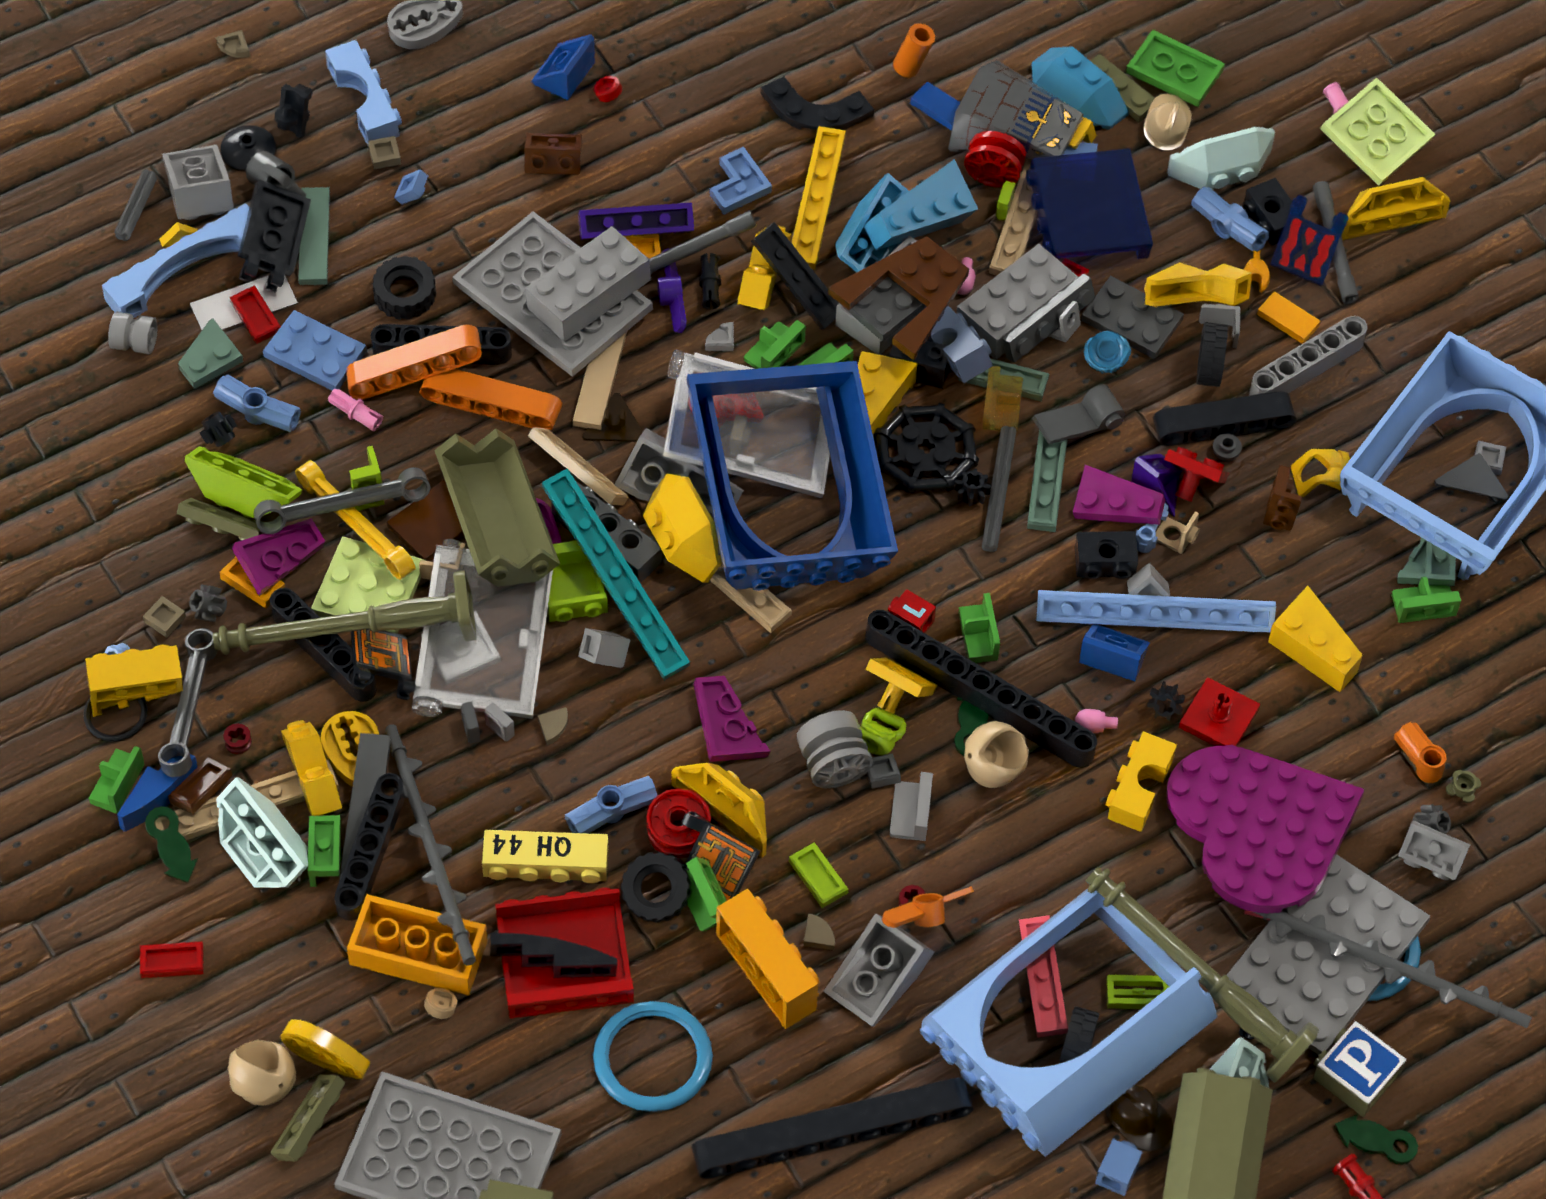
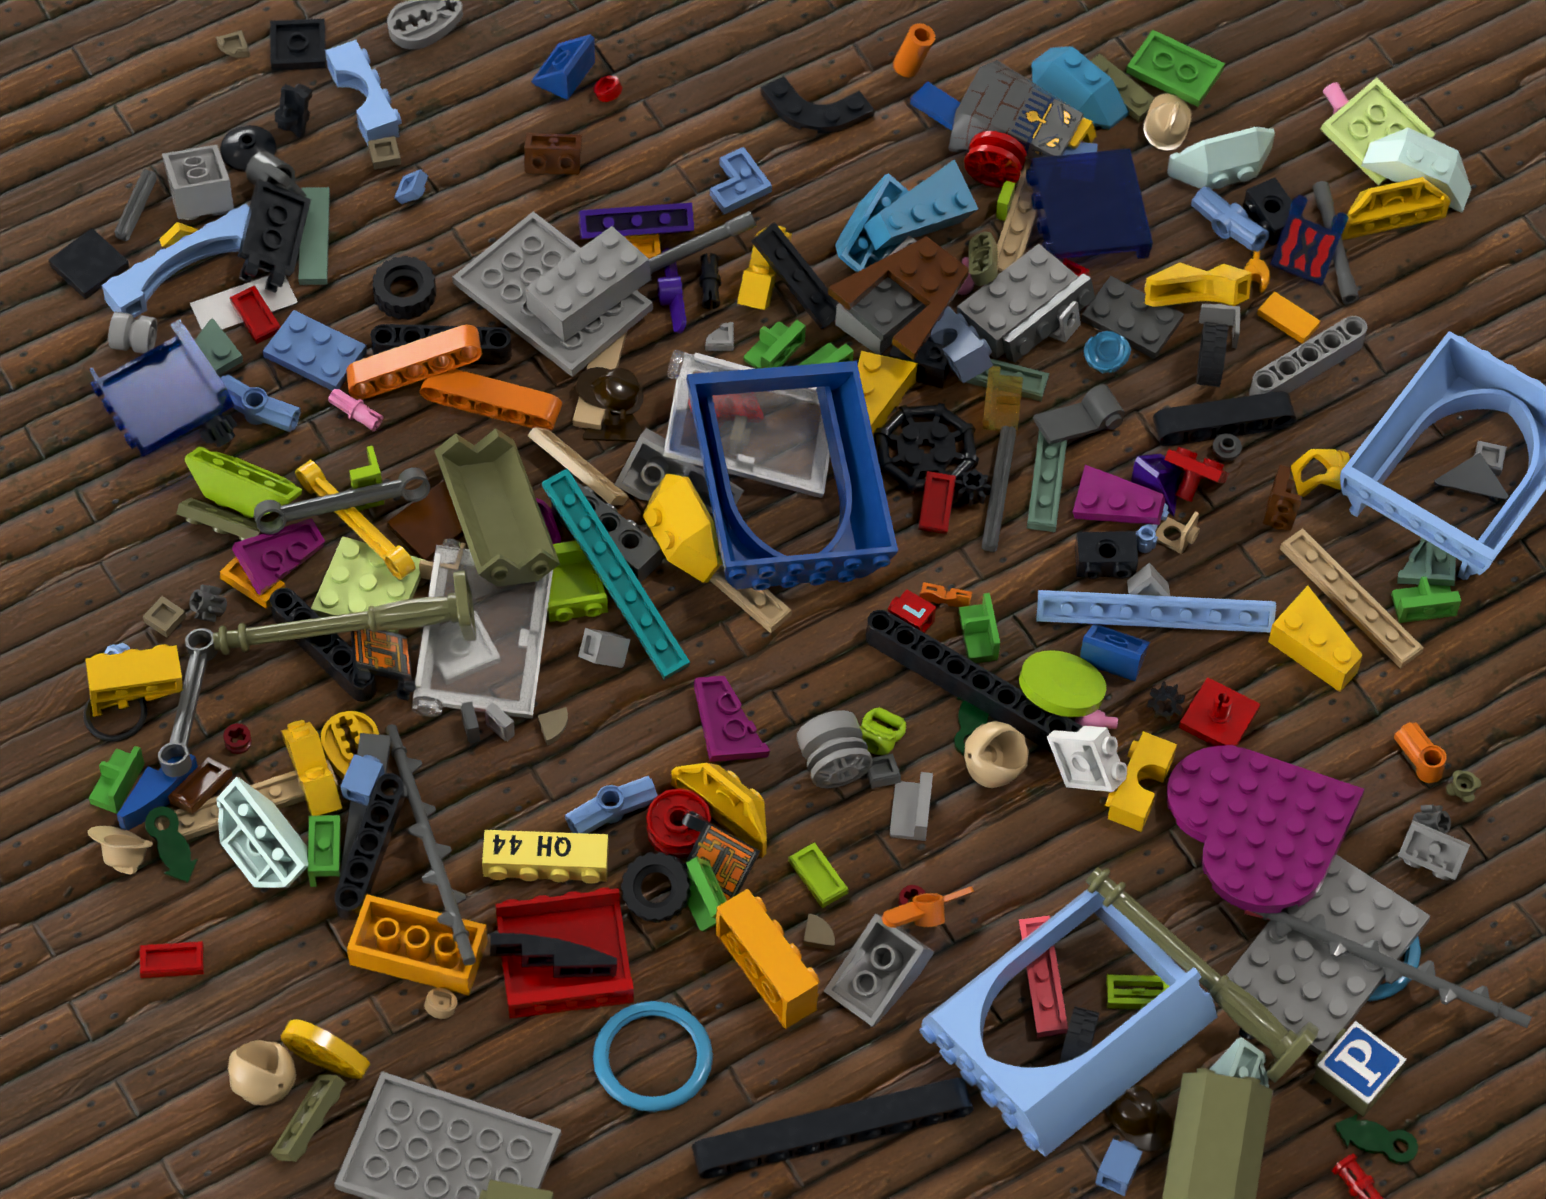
(88, 263): none -> black tile
(120, 847): none -> tan piece
(163, 392): none -> clear blue panel
(298, 44): none -> black tile
(361, 778): none -> medium blue brick
(610, 389): none -> dark brown piece
(818, 193): yellow plate -> none
(899, 680): yellow tile -> none
(937, 502): none -> red tile
(951, 597): none -> orange piece
(983, 258): none -> olive beam
(1062, 683): none -> lime piece
(1088, 758): none -> white plate
(1351, 598): none -> tan tile
(1415, 155): none -> light aqua wedge

